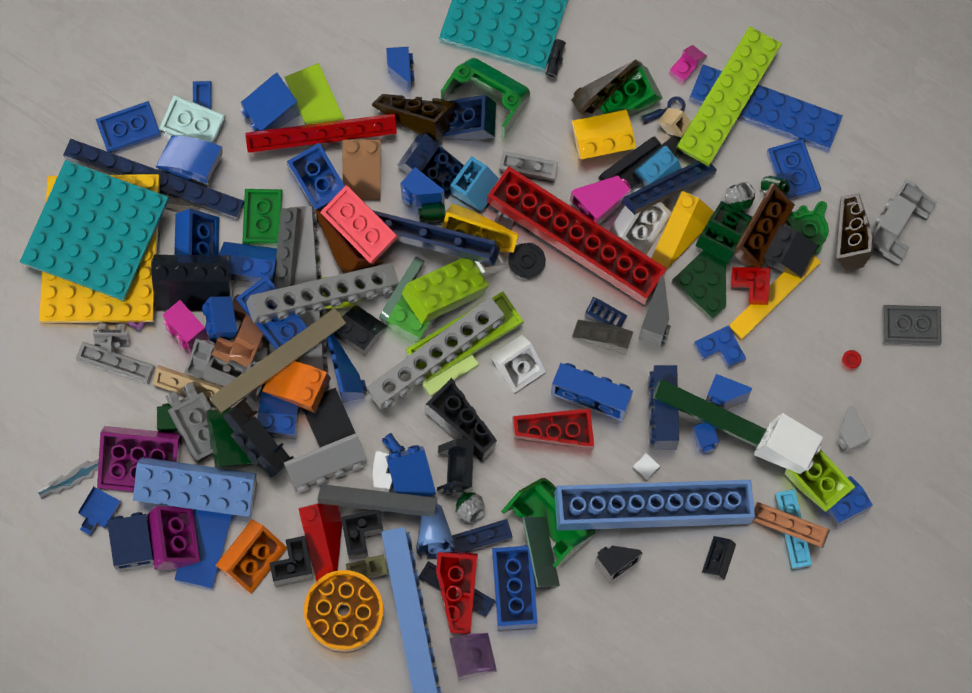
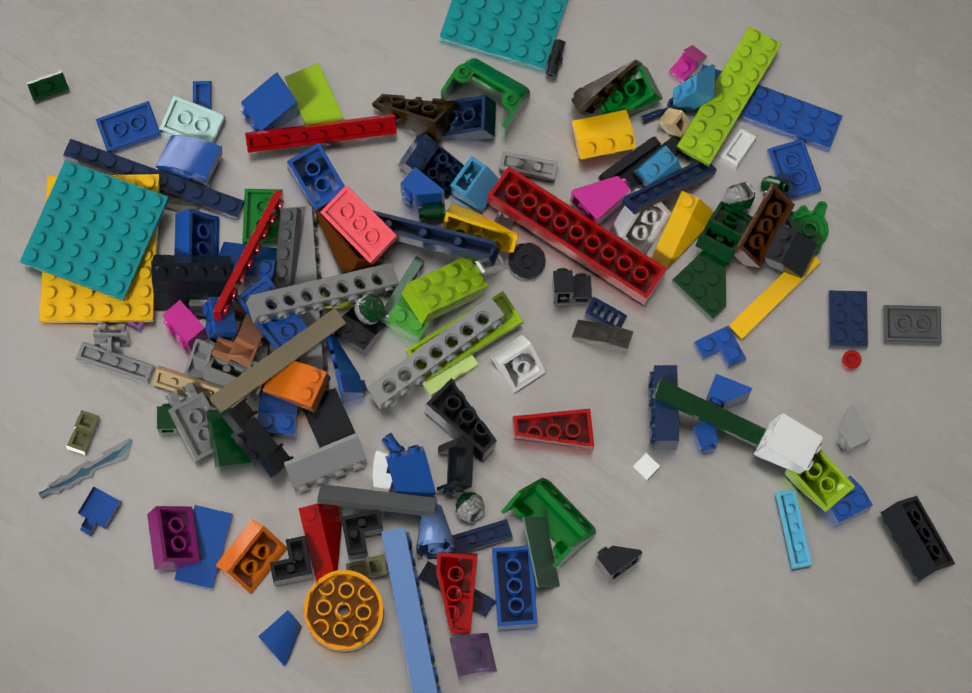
(47, 85): none -> dark green plate
(83, 432): none -> olive slope
(124, 447): magenta slope -> none
(130, 541): dark blue panel -> none
(194, 486): medium blue brick -> none
(196, 306): none -> white tile
(246, 260): none -> red plate
(281, 636): none -> blue slope
(362, 168): medium nougat slope -> none
(369, 309): none -> dark green piece
(399, 64): blue slope -> none
(570, 288): none -> black brick
(591, 391): blue brick -> none
(654, 505): medium blue brick -> none
(655, 325): dark grey slope -> none
(695, 90): none -> dark azure slope
(719, 557): black slope -> none
(738, 147): none -> white tile
(754, 278): red plate -> none
(790, 525): nougat tile -> none
(847, 319): none -> dark blue plate
(854, 234): dark brown wedge -> none
(899, 210): light grey bracket -> none
(917, 538): none -> black slope

